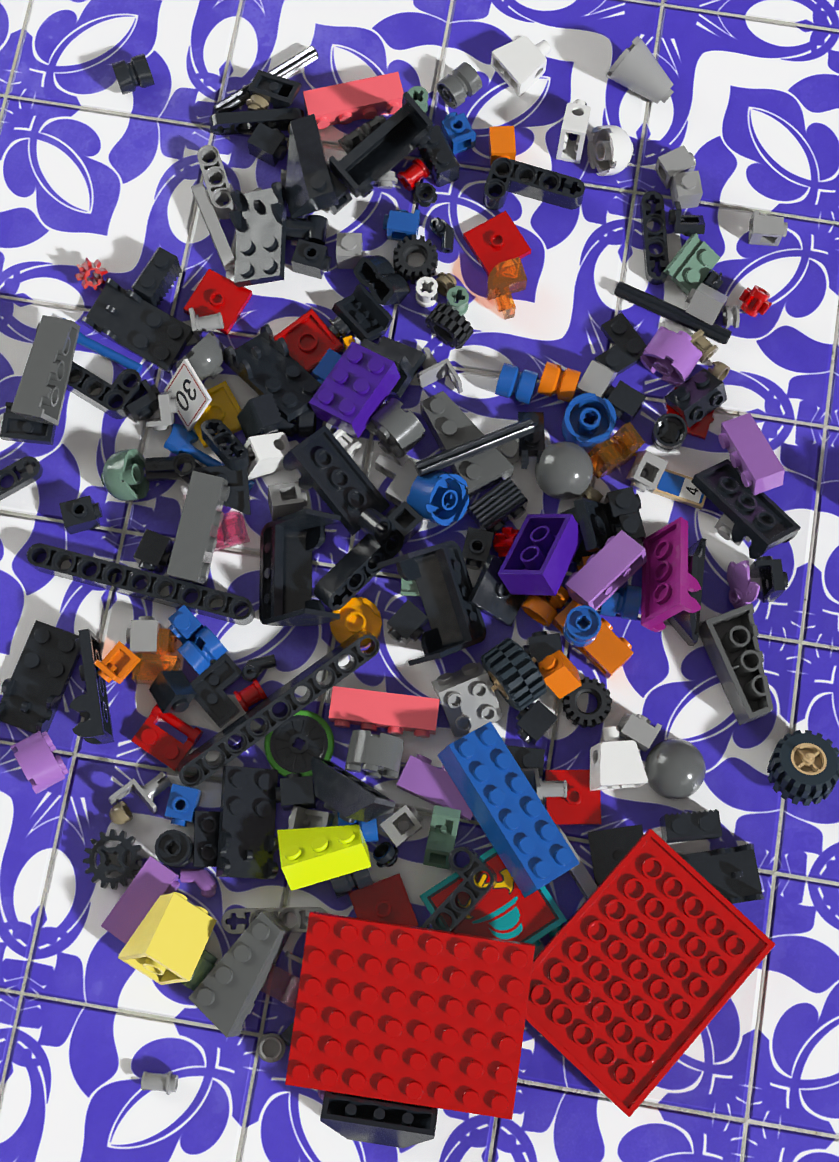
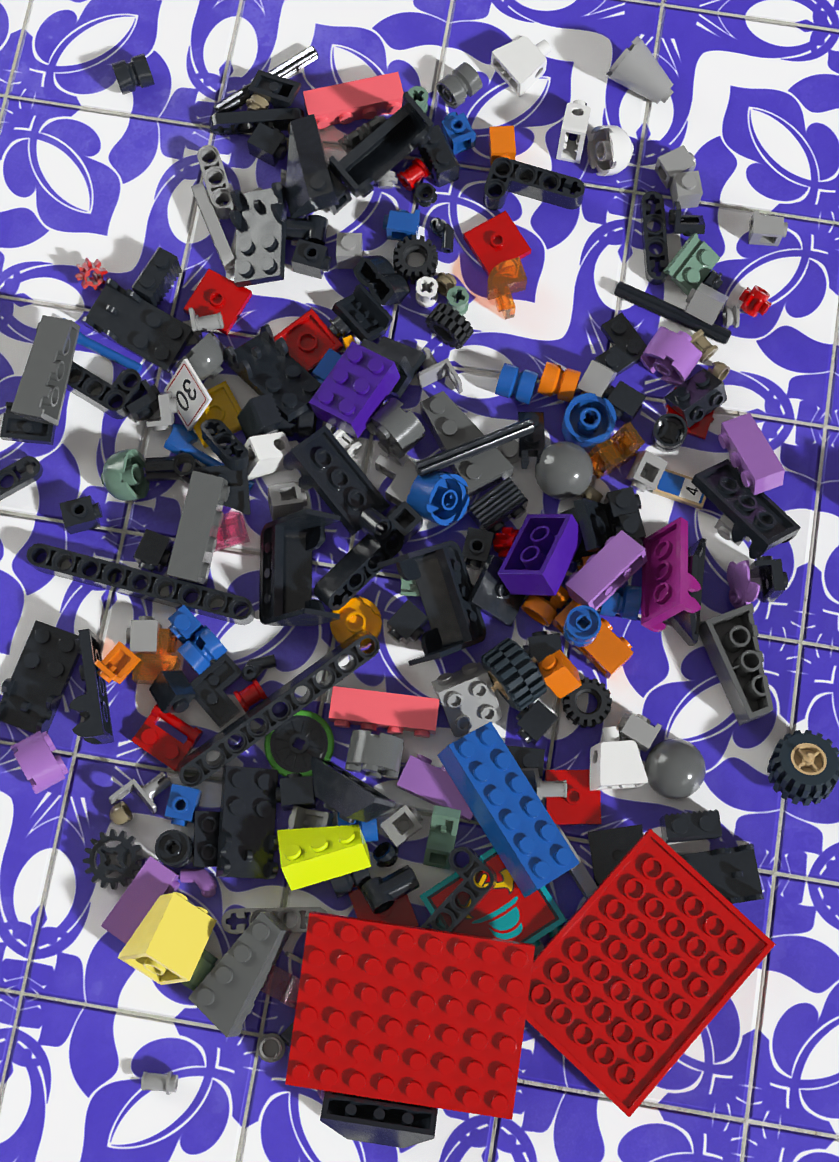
(383, 892): none -> black piece

